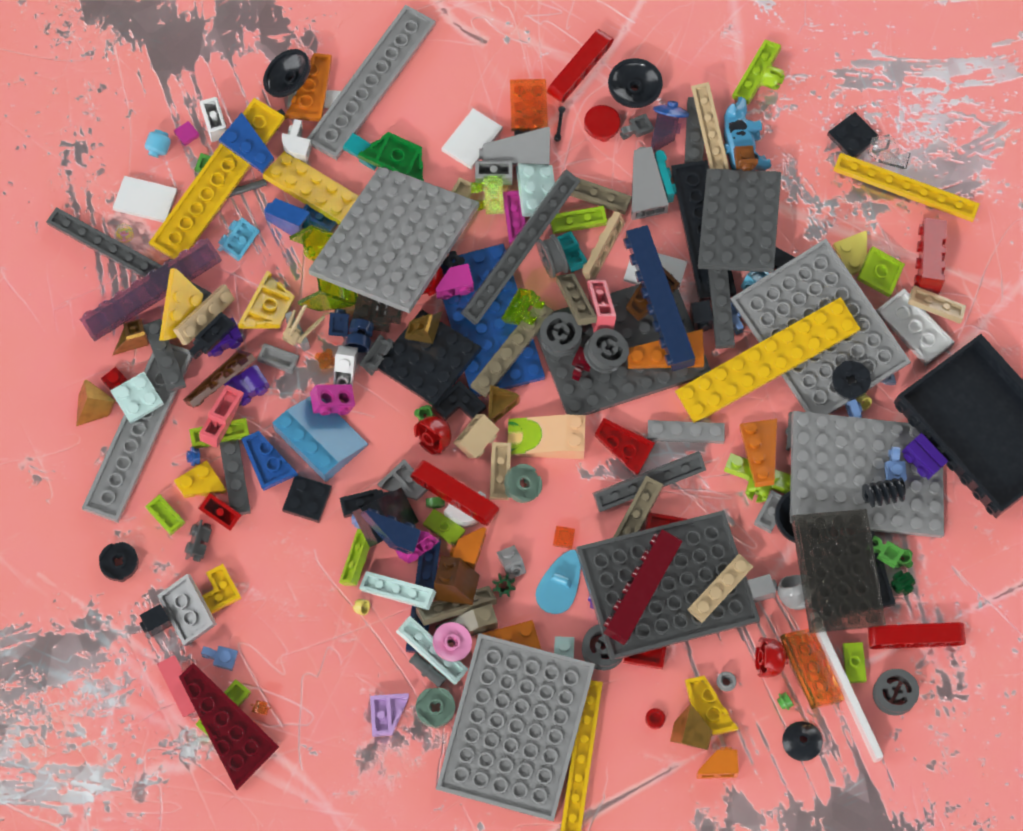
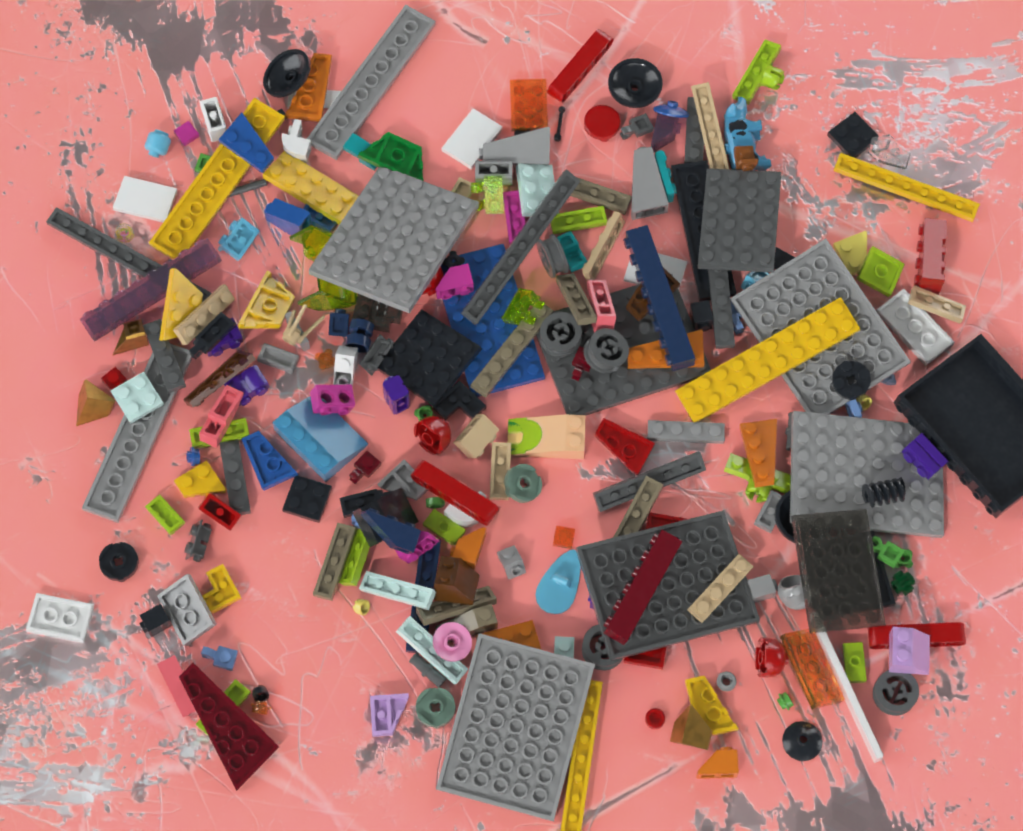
(60, 618): none -> white tile
(255, 693): none -> black hinge
(334, 561): none -> dark tan plate
(365, 465): none -> dark red plate
(396, 394): none -> dark purple brick
(423, 328): pearl gold slope -> none
(501, 402): pearl gold slope -> none
(506, 590): dark green gear -> none
(894, 467): medium blue plate -> none
(909, 651): none -> lavender slope

